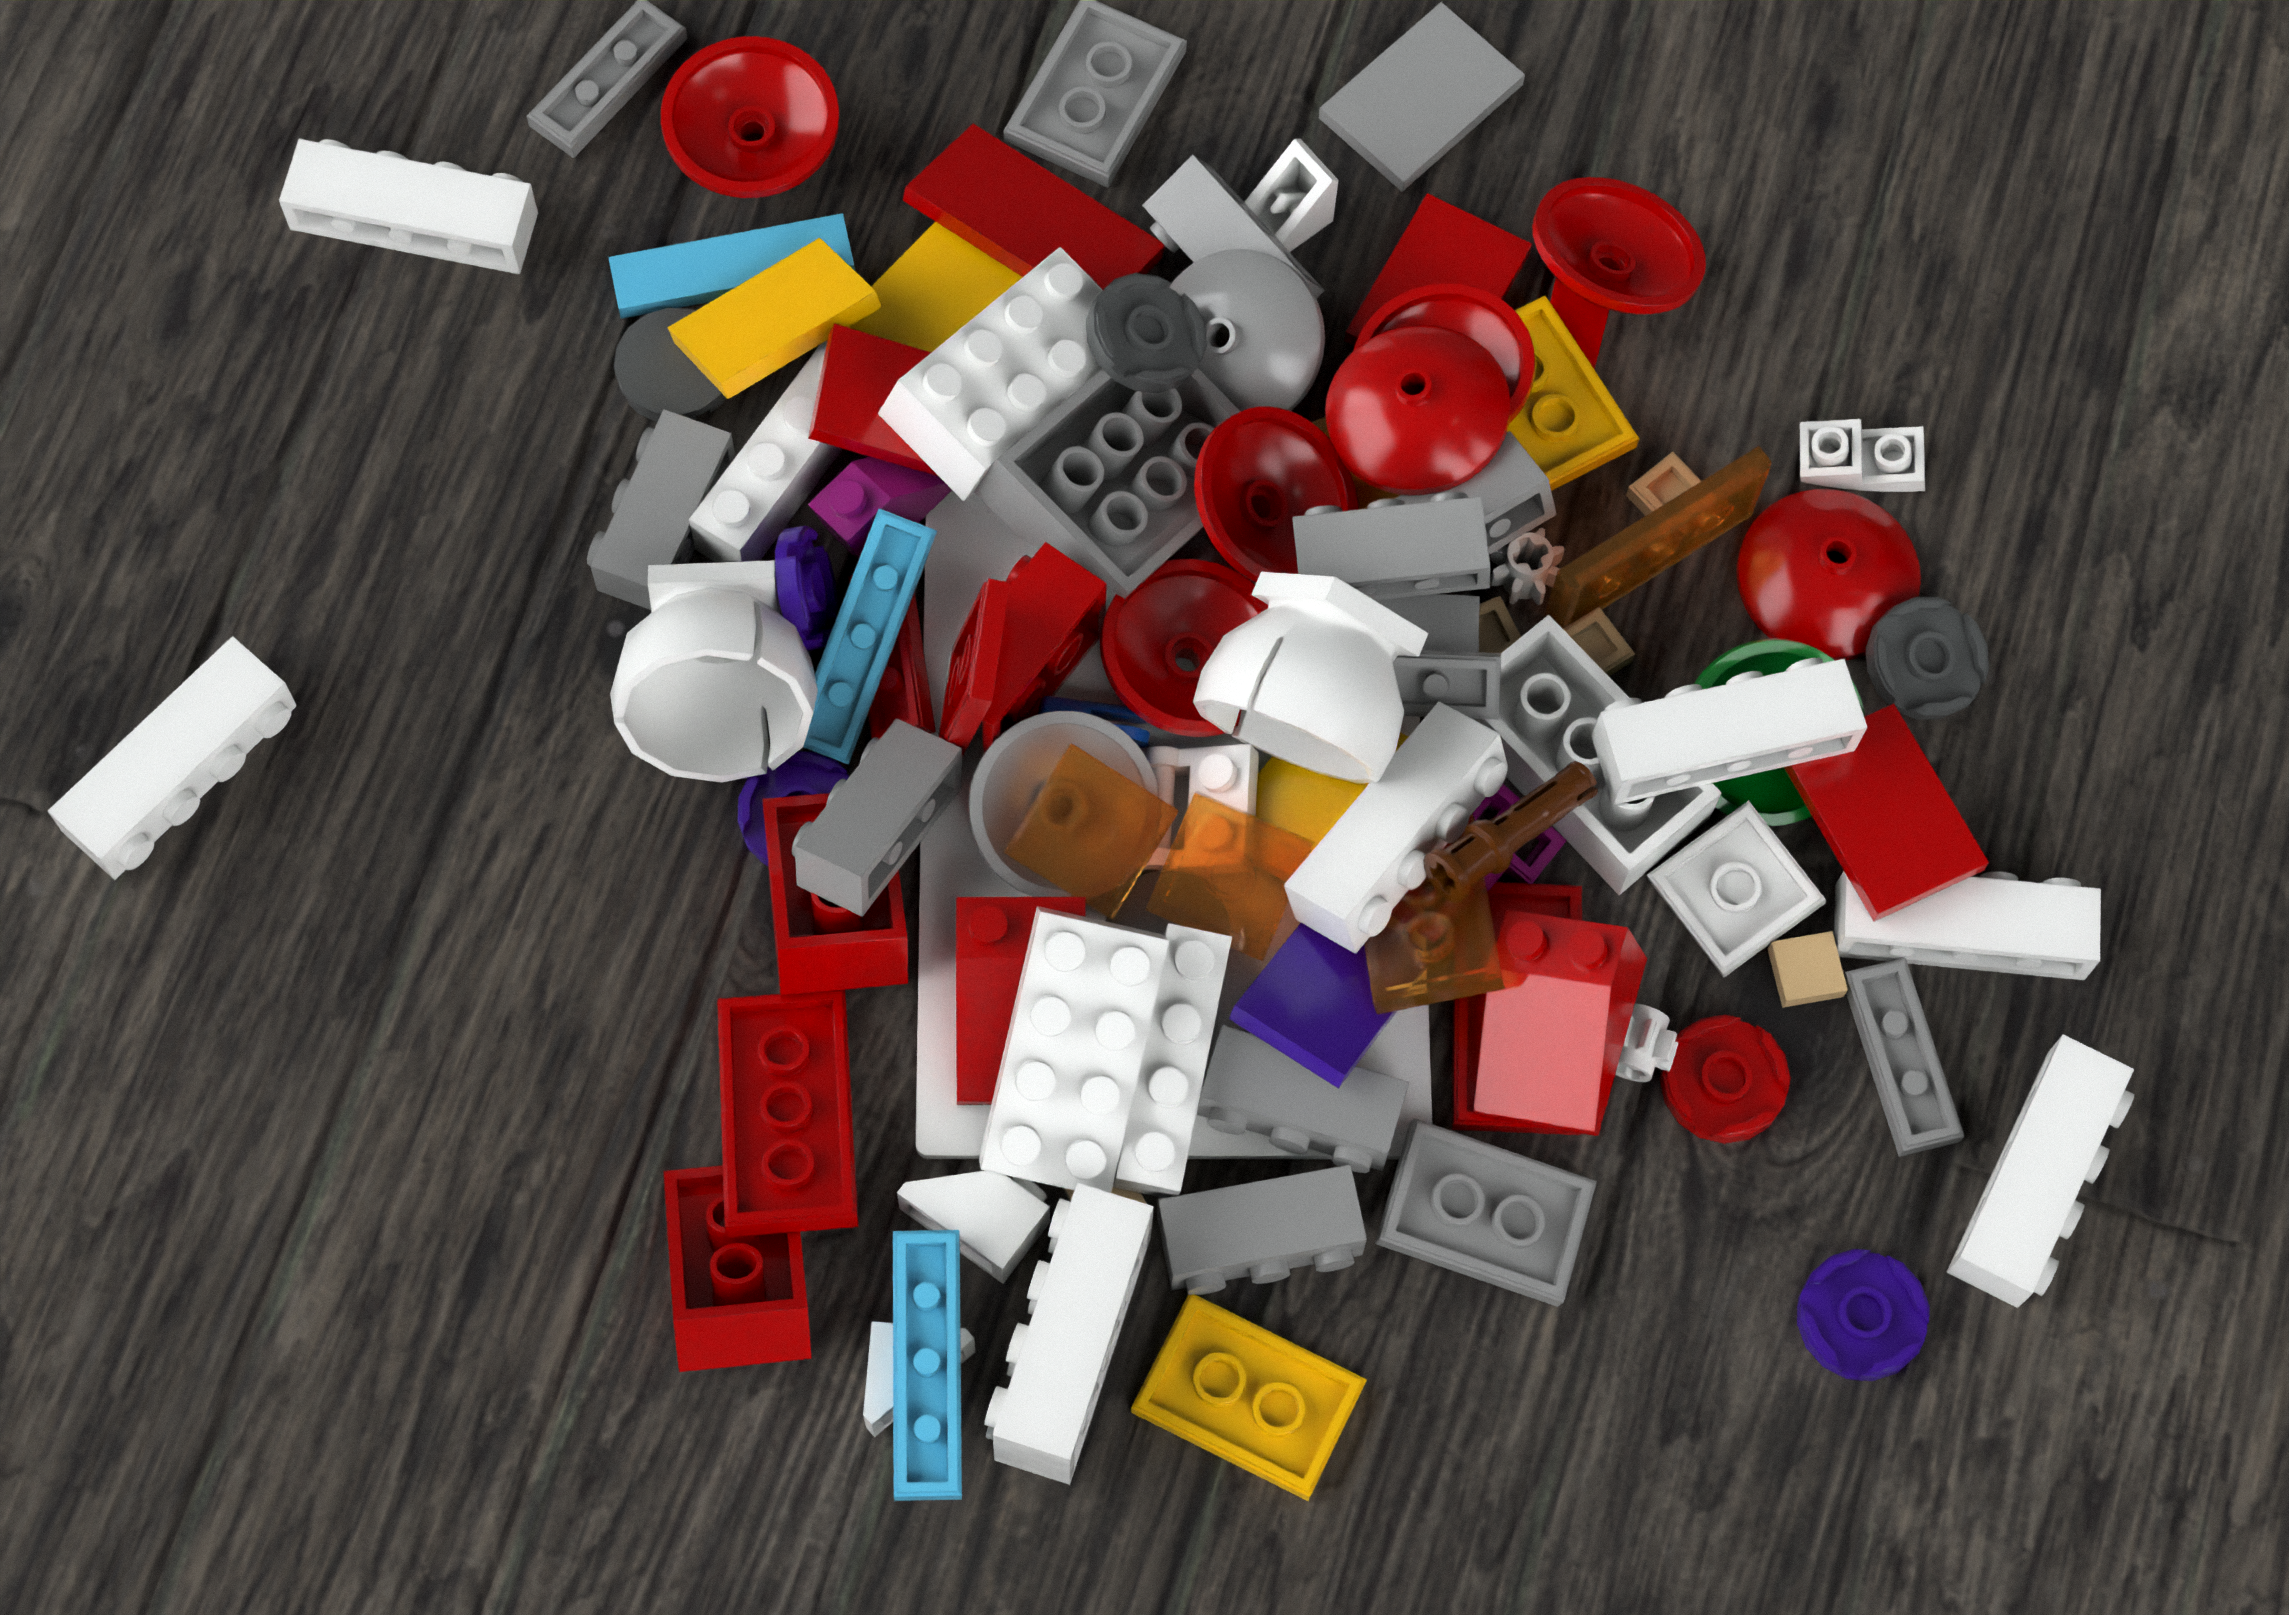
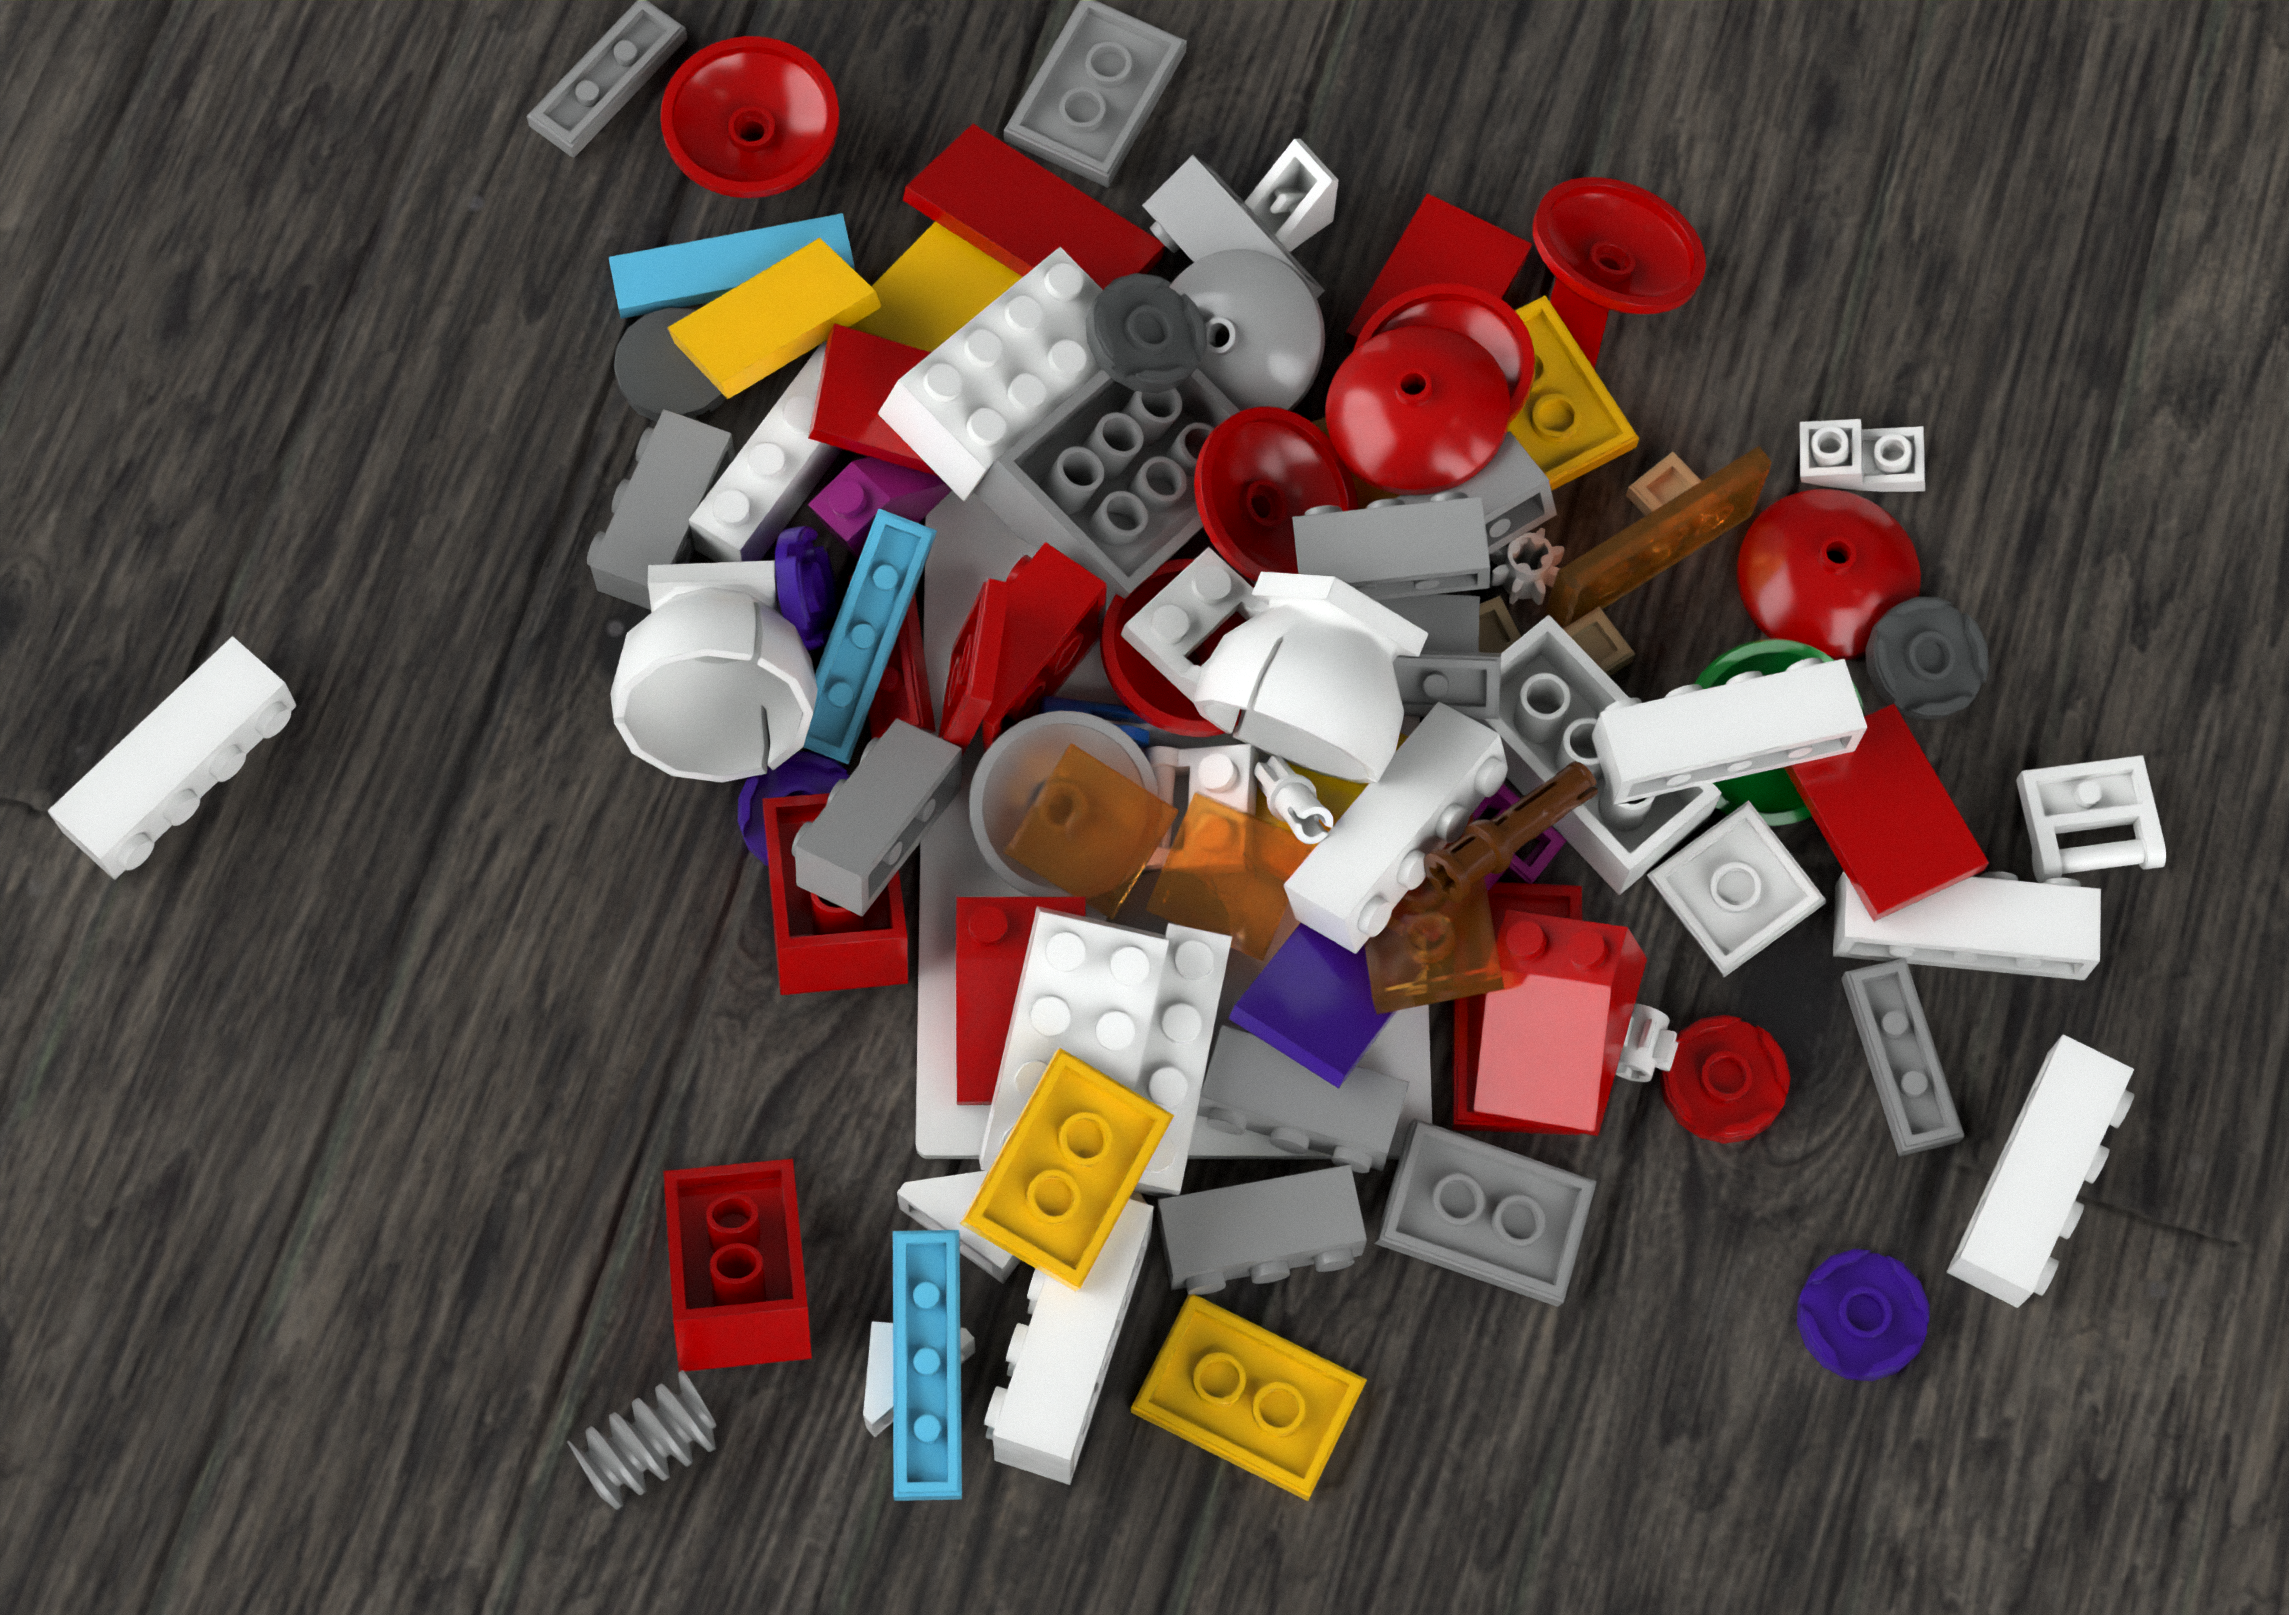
(409, 205): white brick -> none
(646, 1441): none -> light grey piece
(786, 1114): red tile -> none
(1067, 1169): none -> yellow tile
(1187, 615): none -> white plate
(1293, 800): none -> white axle
(1421, 96): light grey tile -> none
(1807, 969): tan tile -> none
(2087, 799): none -> white plate

